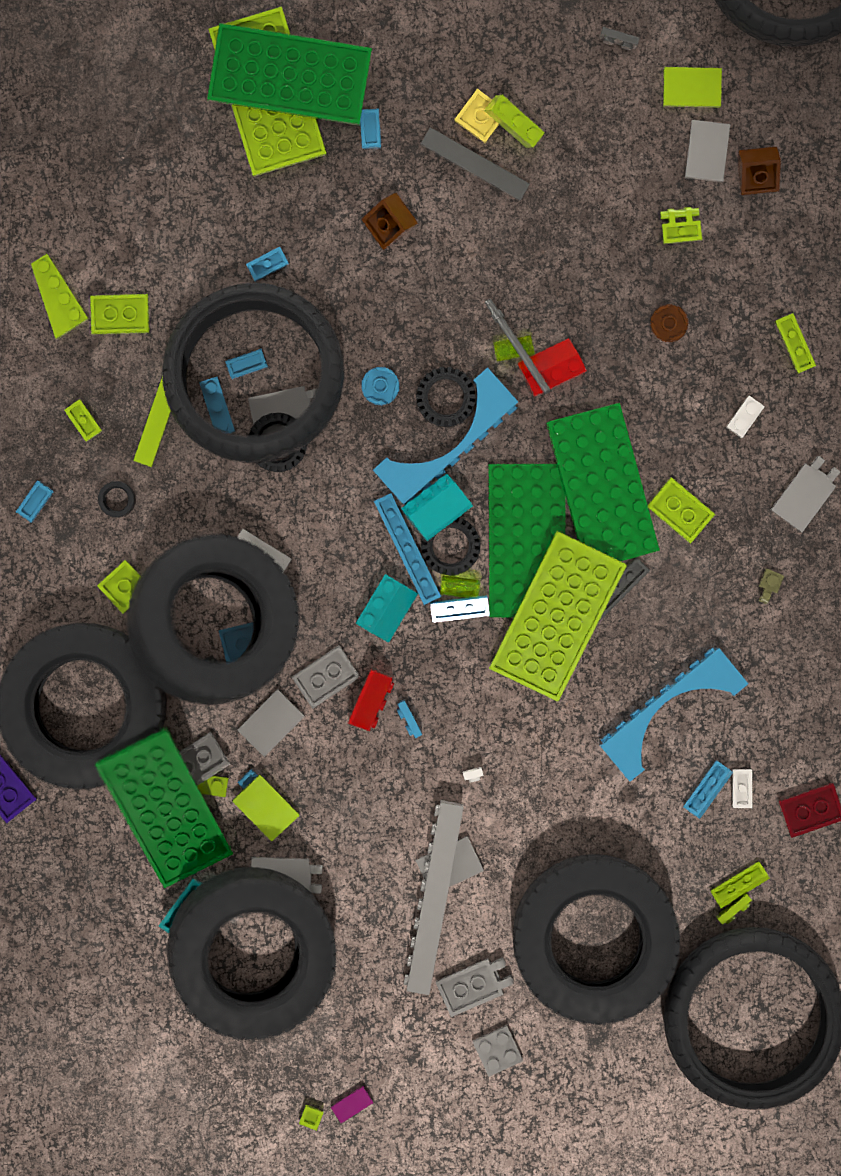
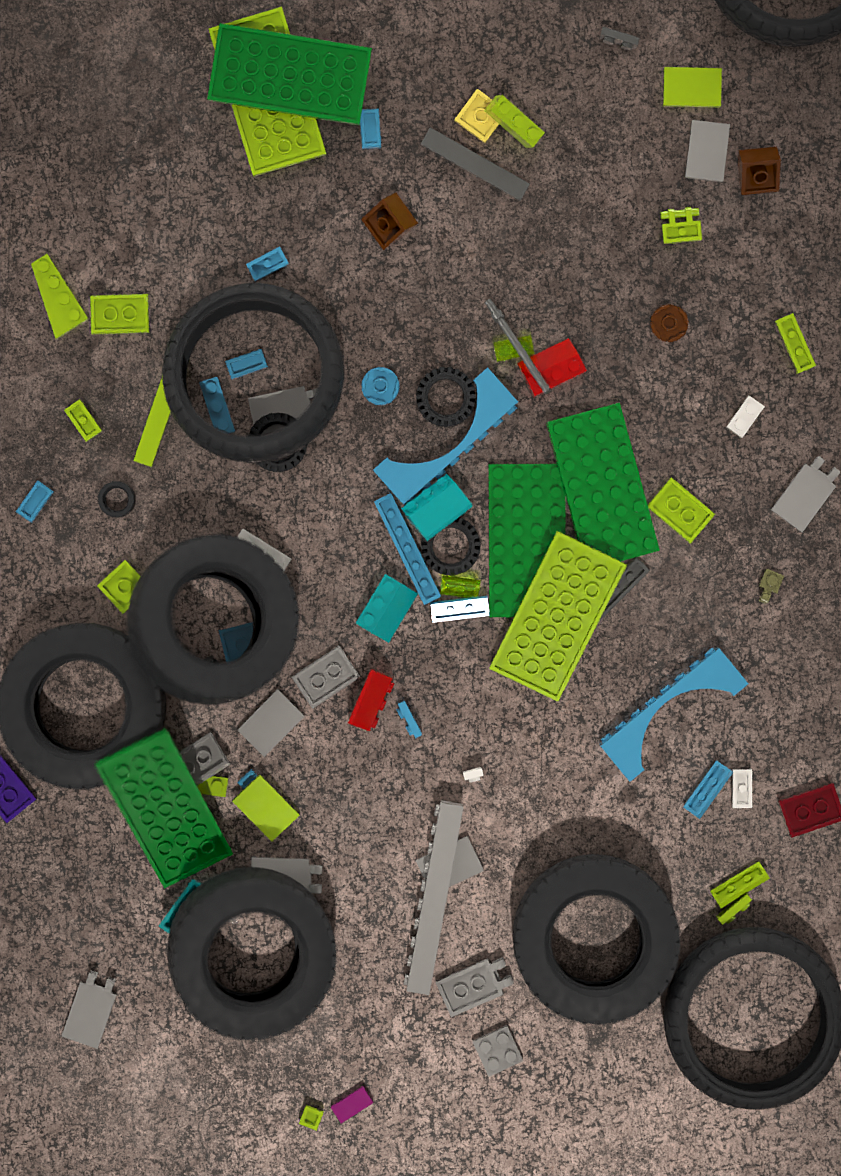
(90, 1011): none -> light grey tile

